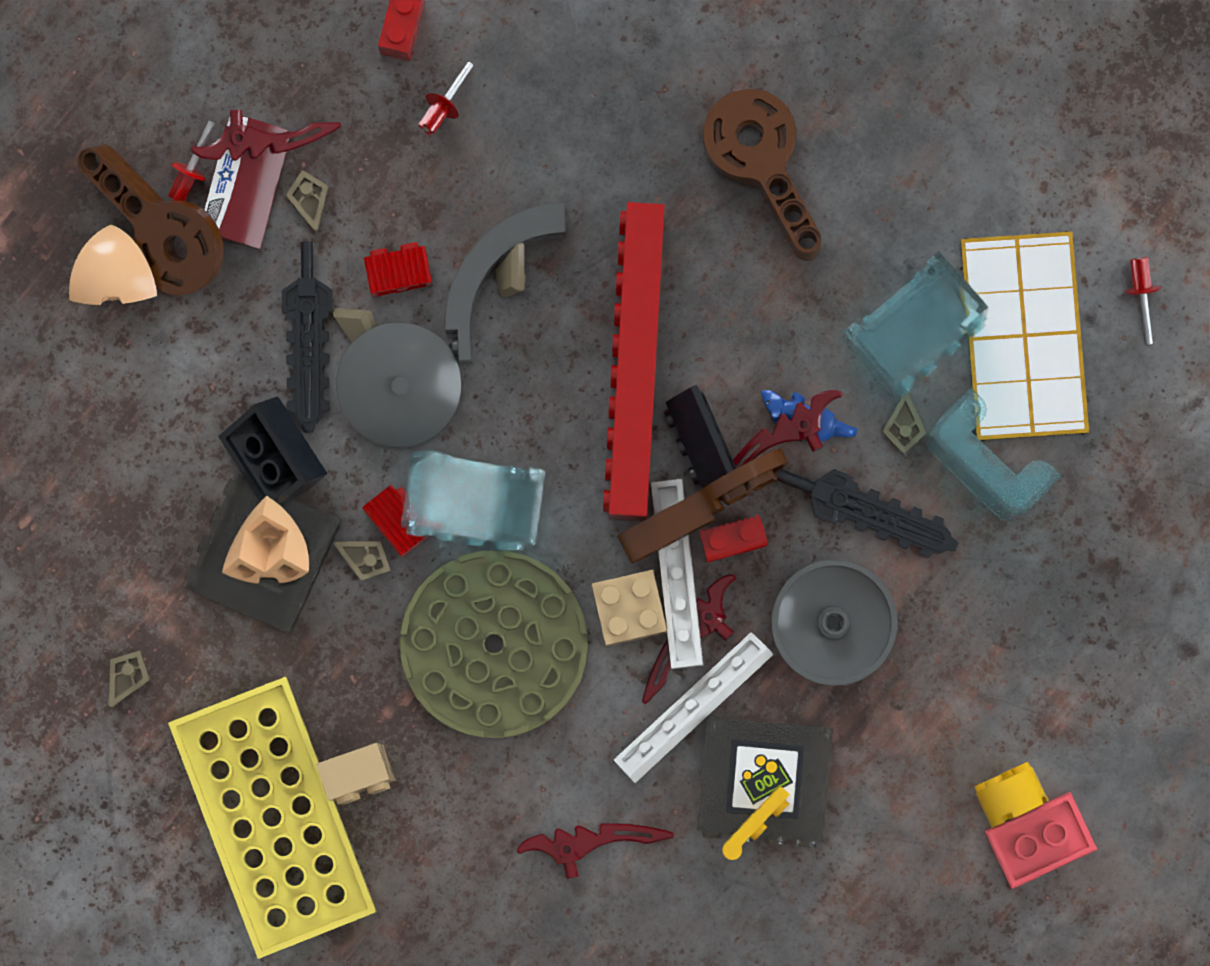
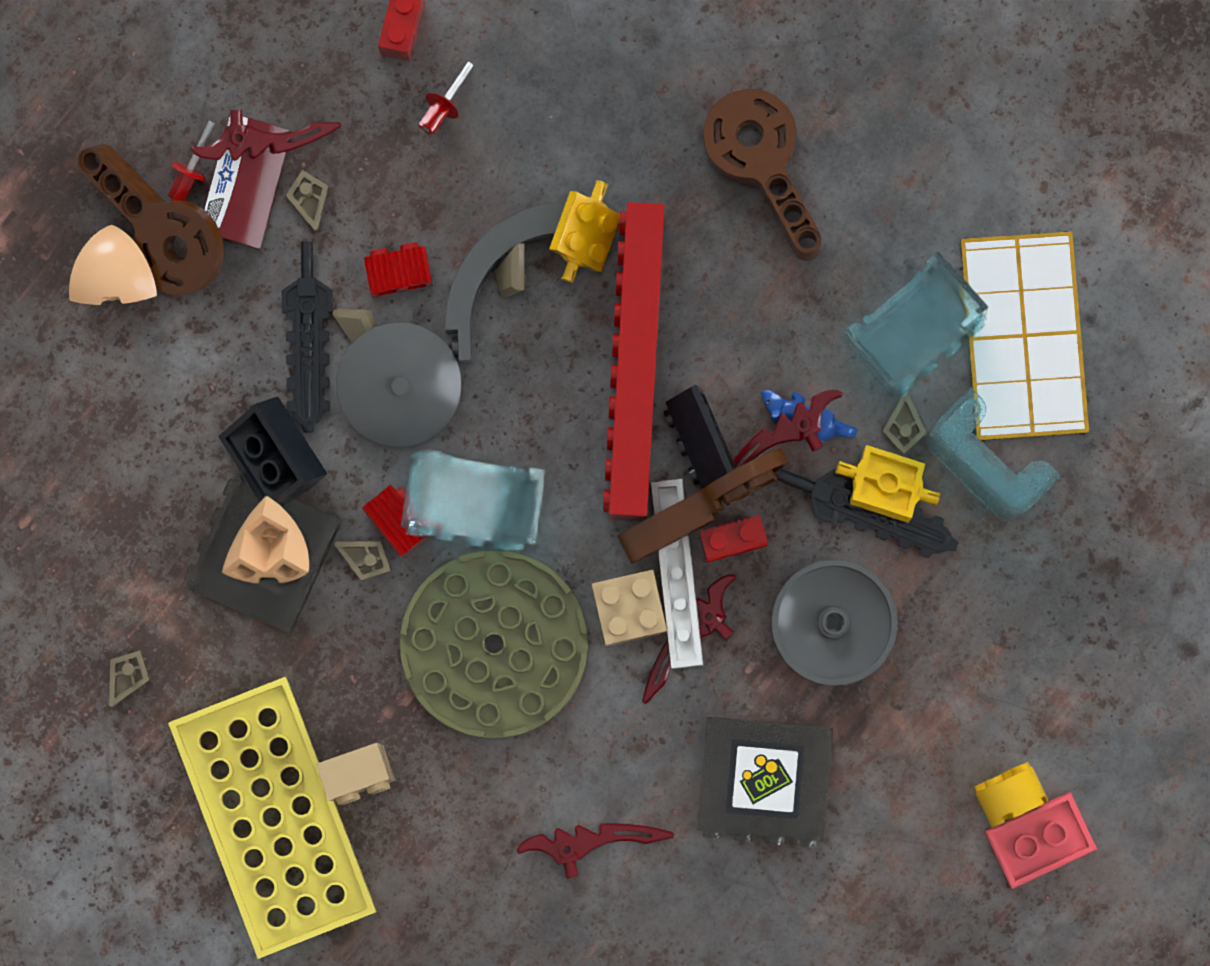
(585, 231): none -> yellow plate
(693, 707): white plate -> none
(754, 825): yellow plate -> none
(887, 483): none -> yellow plate
(1142, 286): red piece -> none

